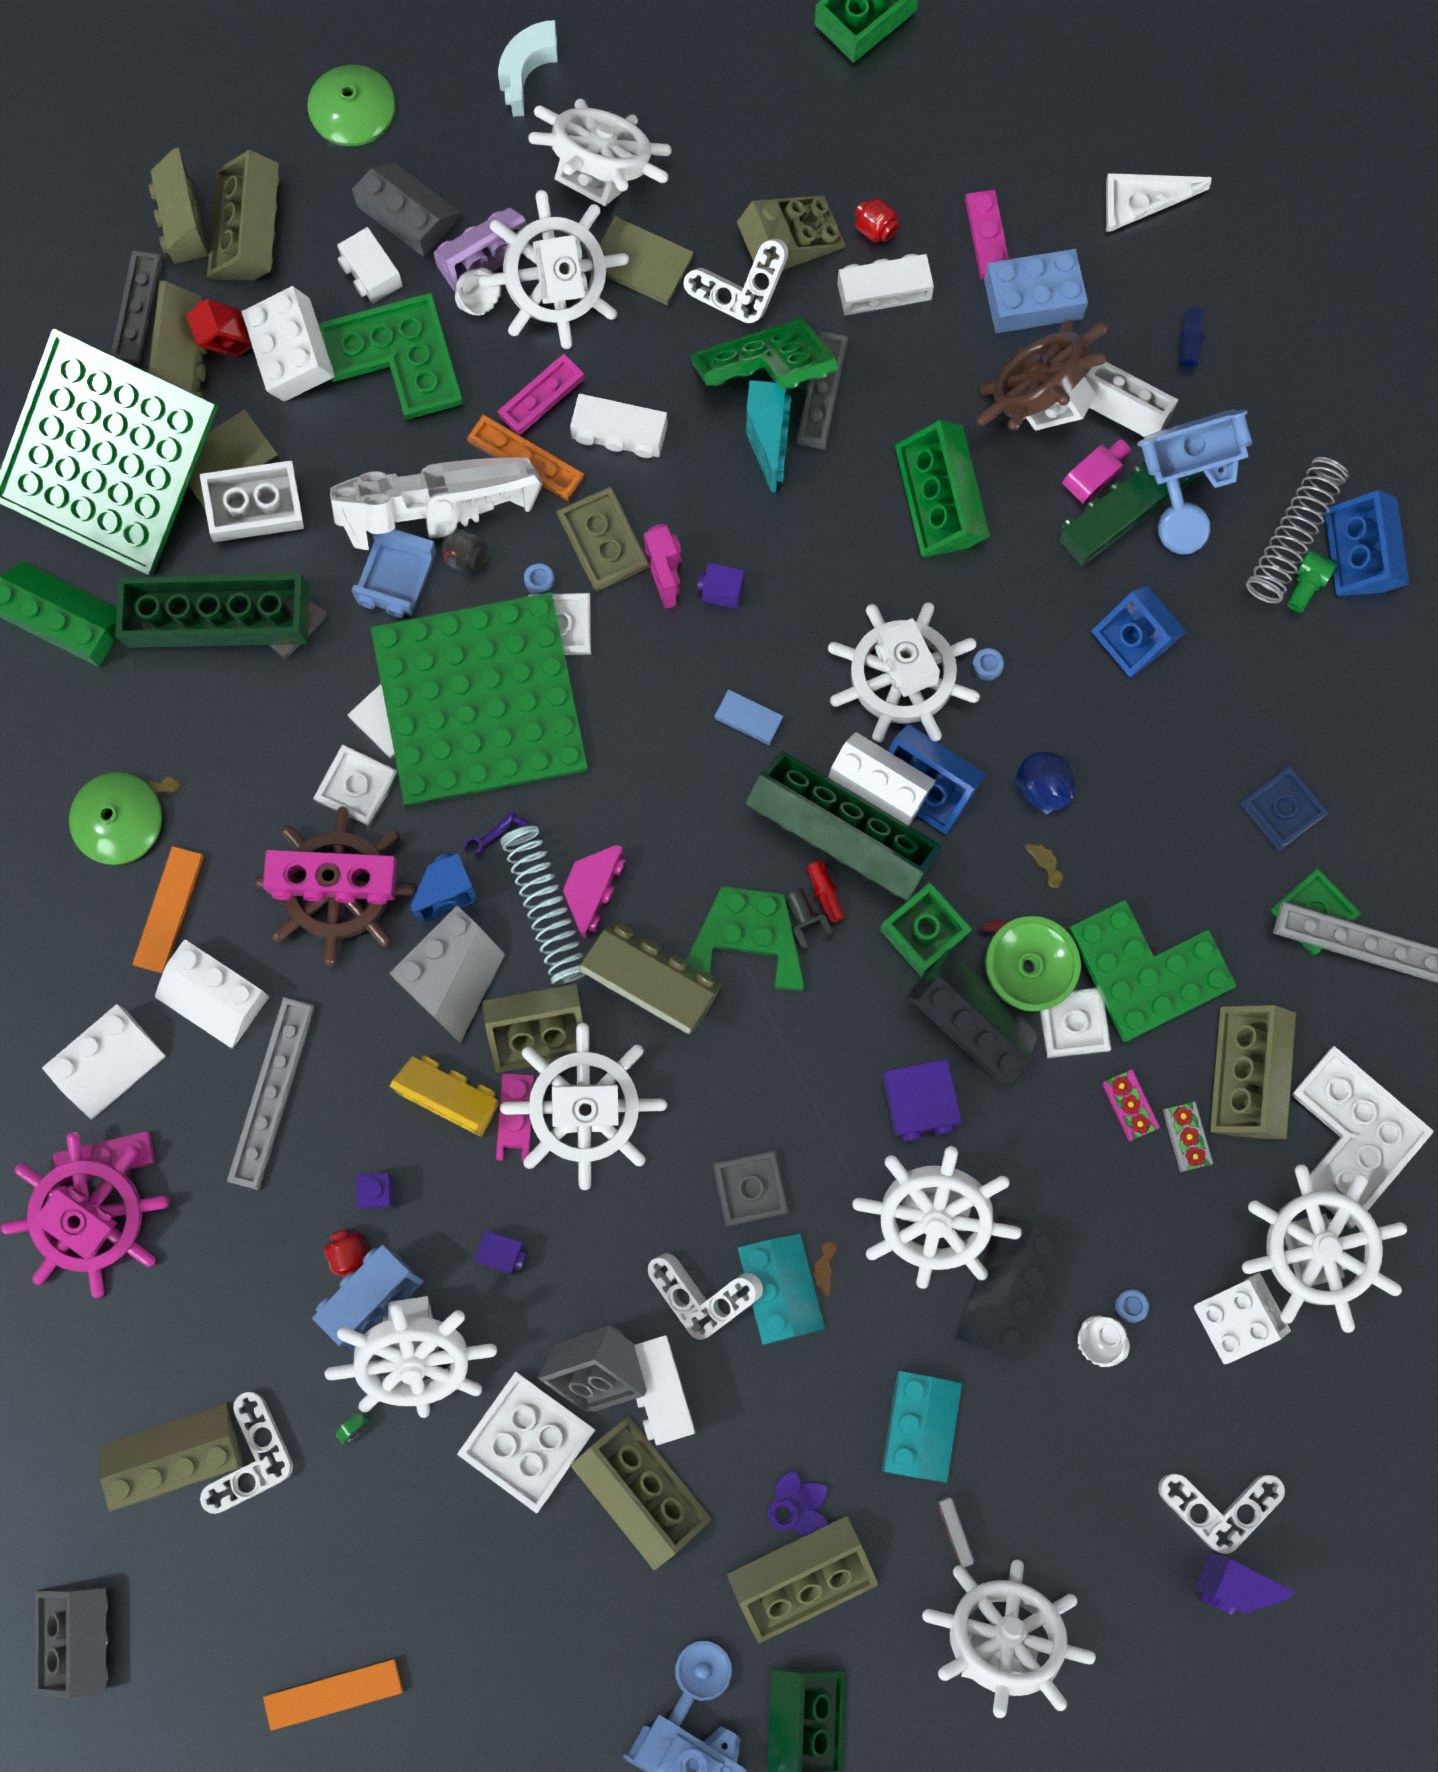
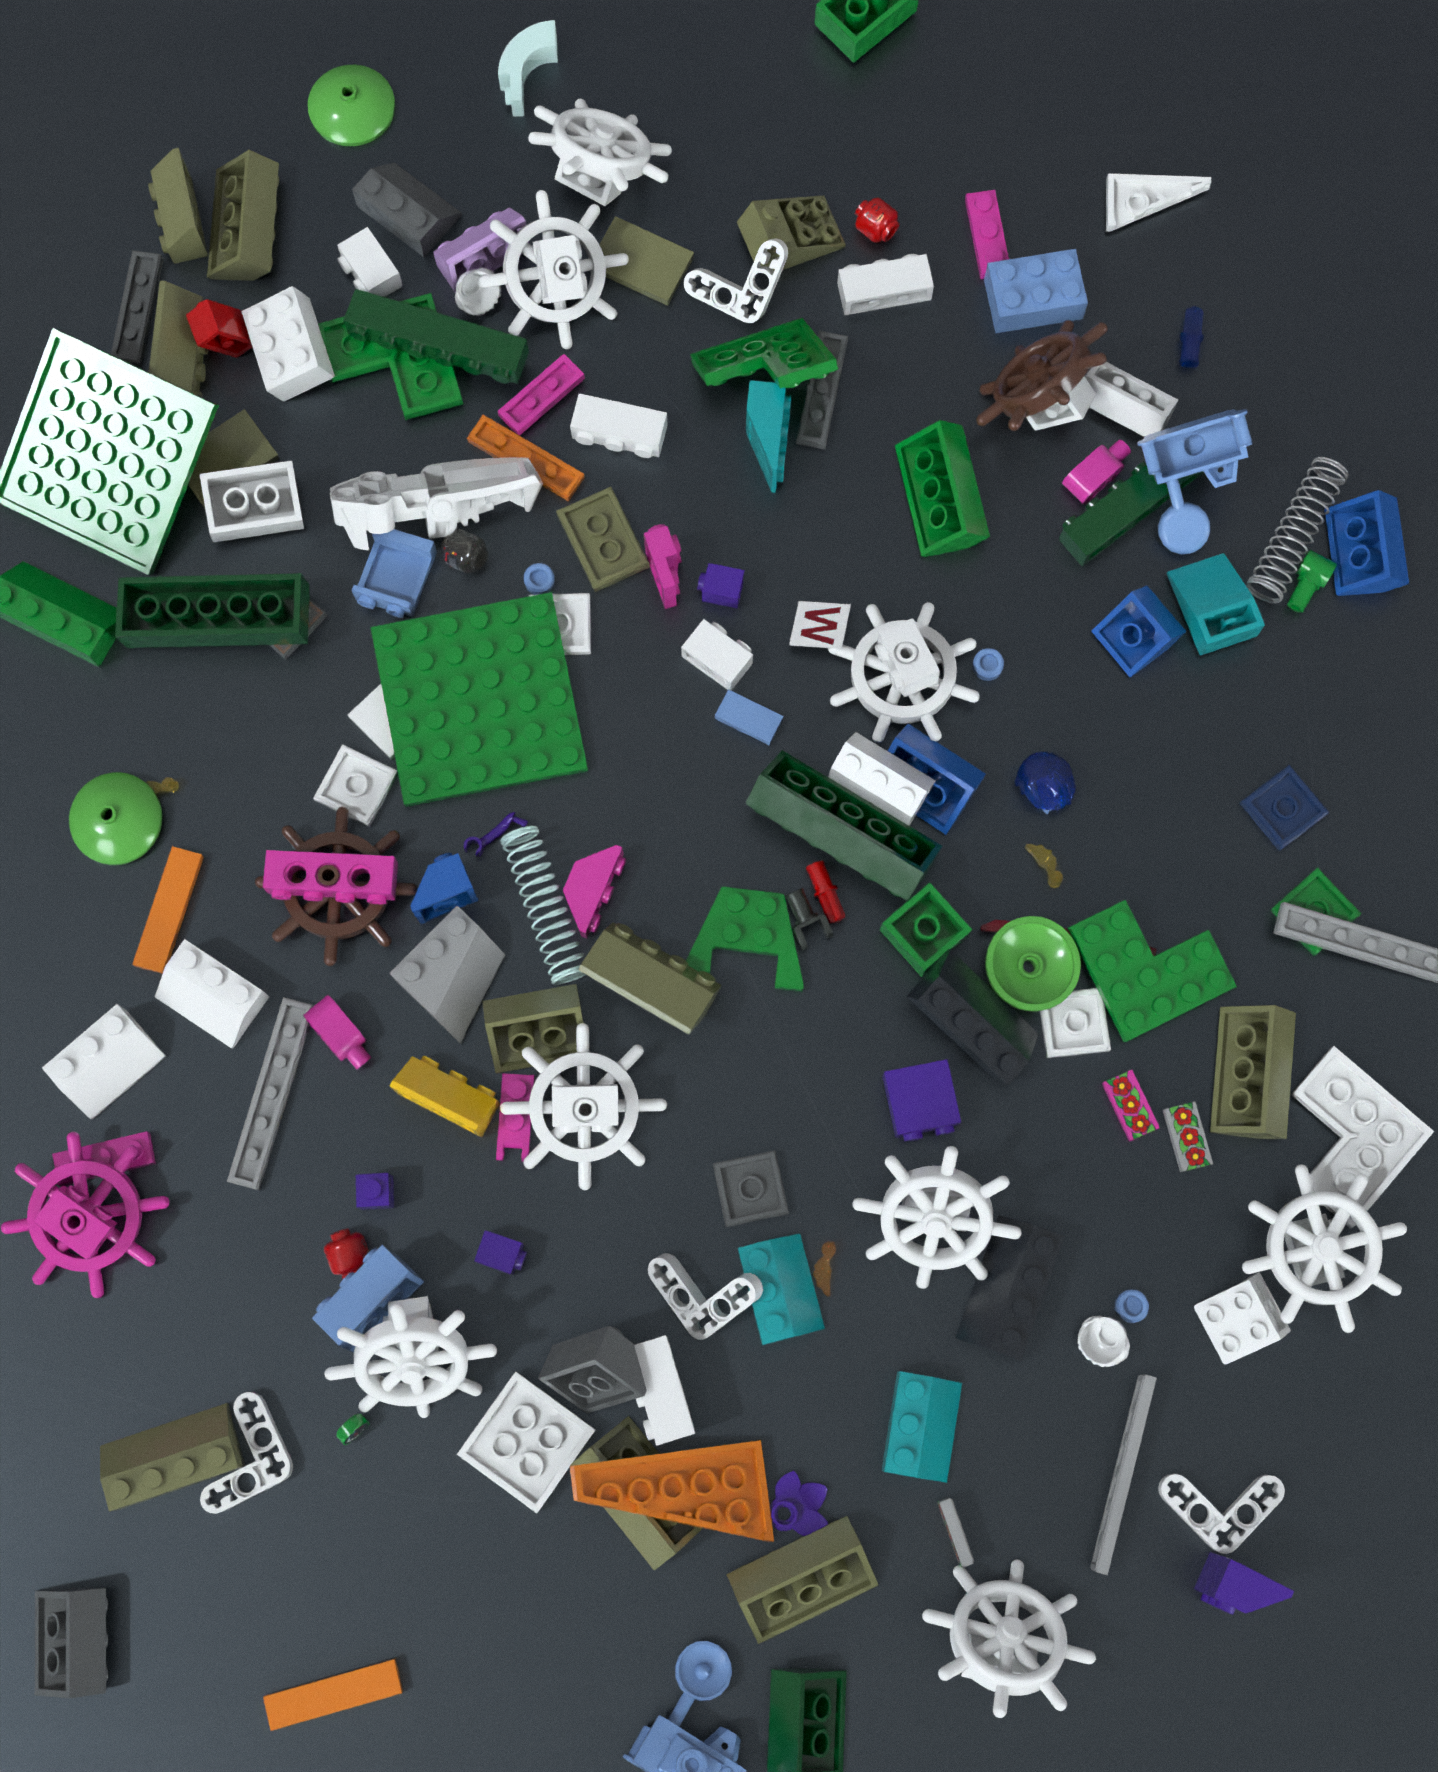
(337, 1031): none -> dark pink piece
(436, 337): none -> dark green brick
(699, 1487): none -> orange wing
(717, 654): none -> white brick
(820, 624): none -> white sticker
(1122, 1474): none -> light grey tile
(1215, 604): none -> teal slope

